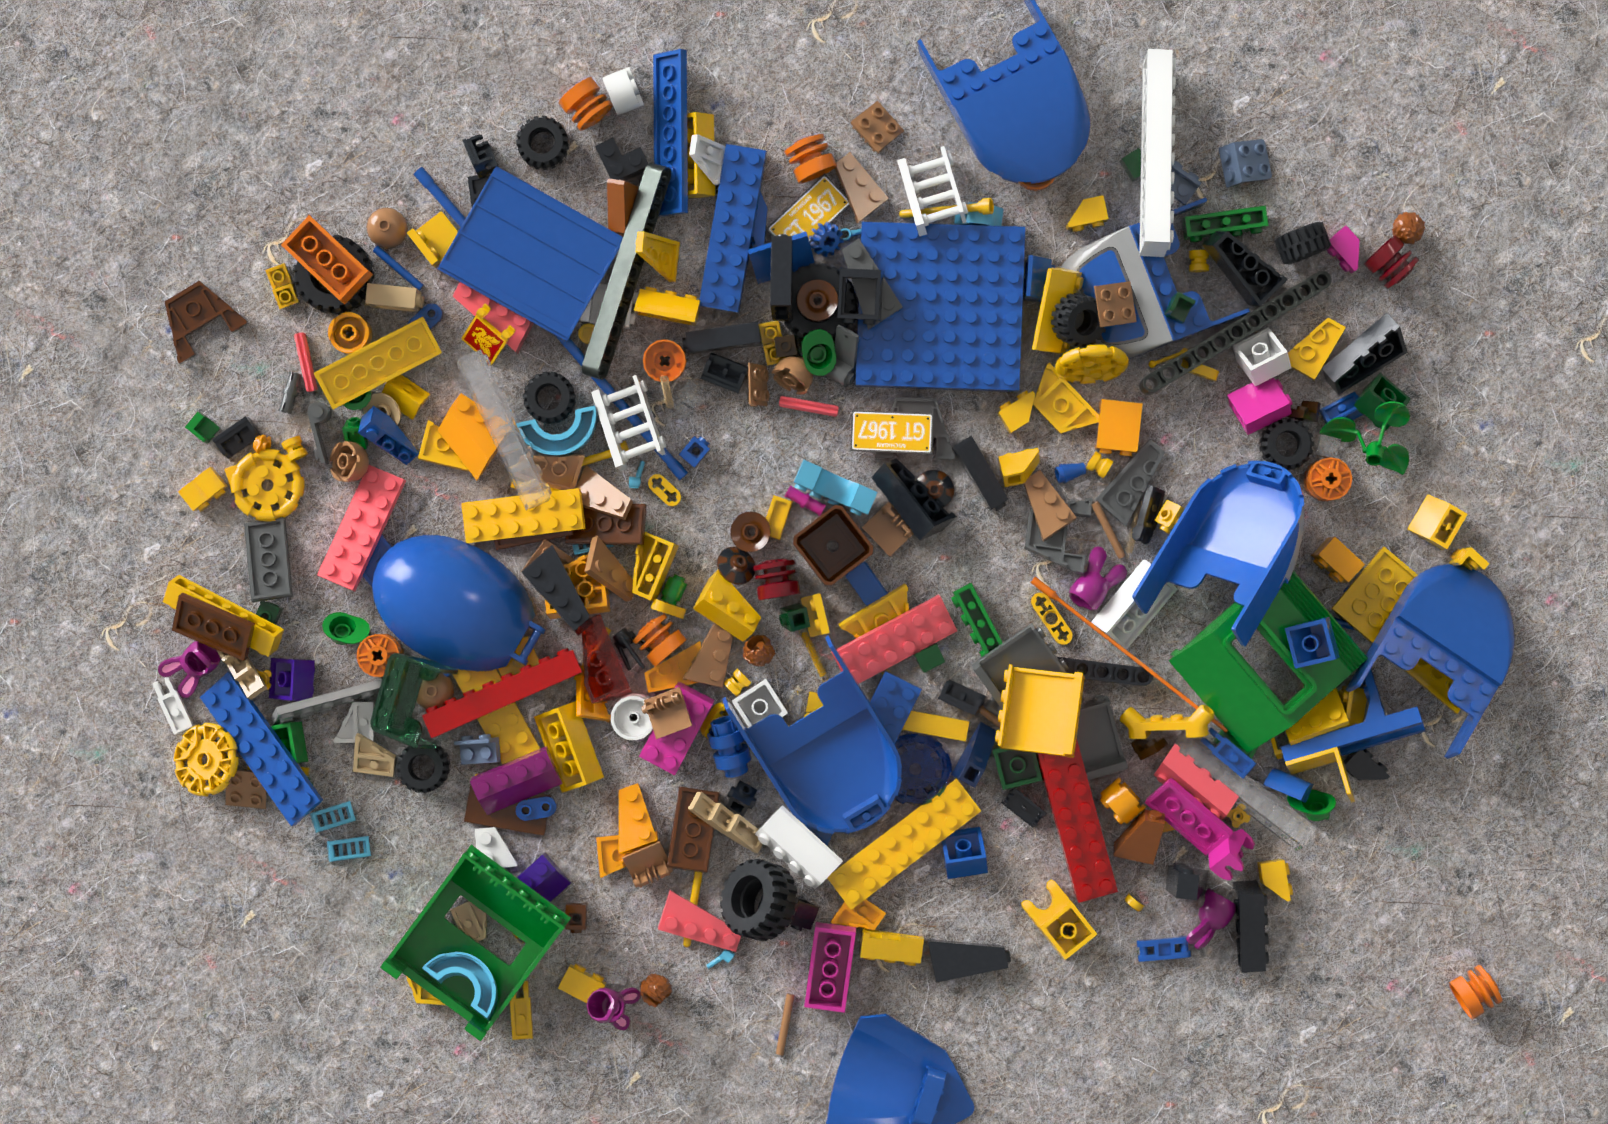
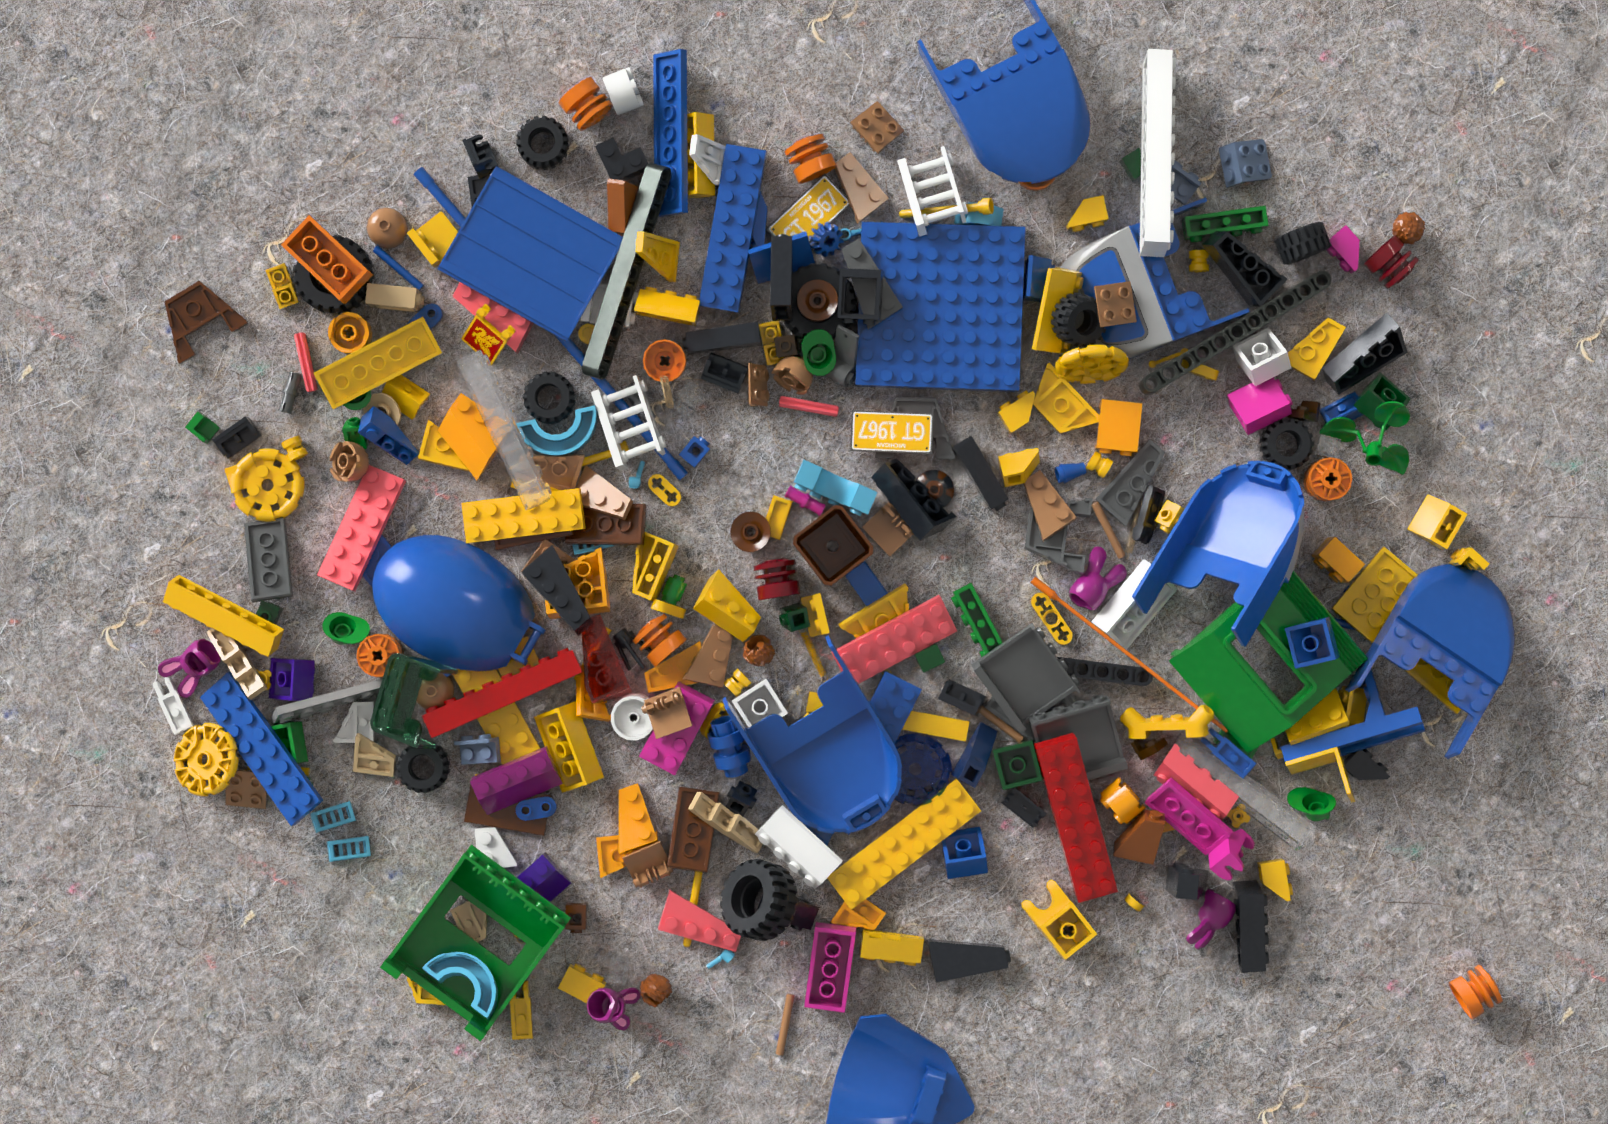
(203, 489): yellow brick -> none
(213, 626): reddish brown plate -> none
(261, 442): light orange plate -> none
(319, 414): dark grey door -> none
(607, 570): medium nougat wing -> none
(733, 571): dish -> none
(1040, 711): yellow panel -> none
(1163, 949): blue plate -> none
(1179, 307): dark green panel -> none
(1288, 784): blue brick -> none

